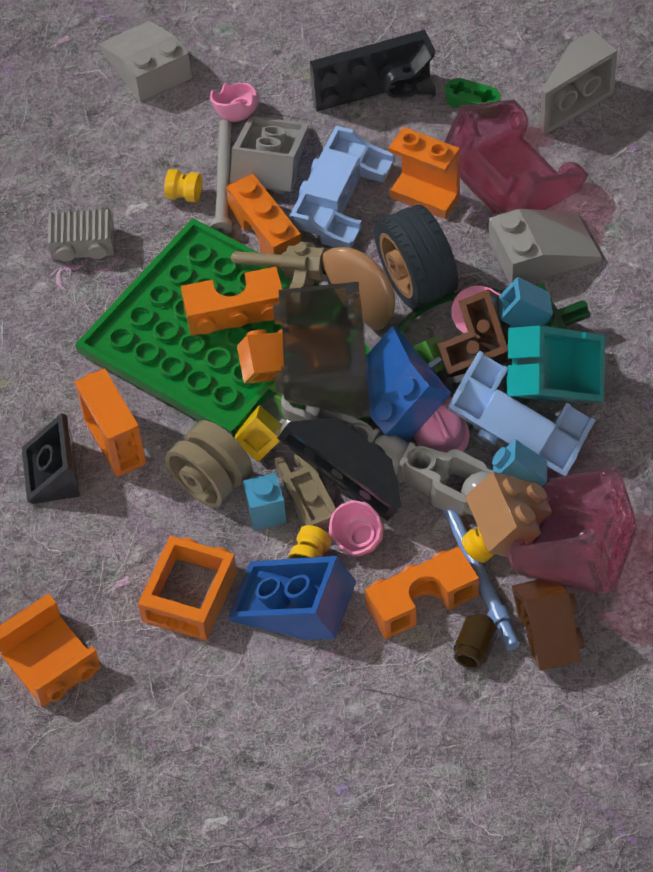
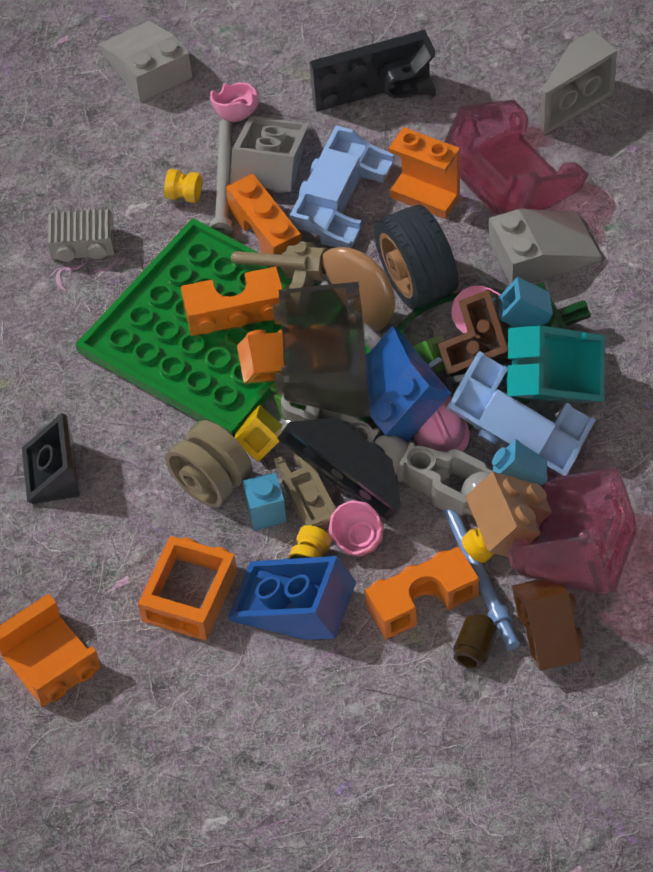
(110, 422): orange window -> none
(470, 93): green beam -> none

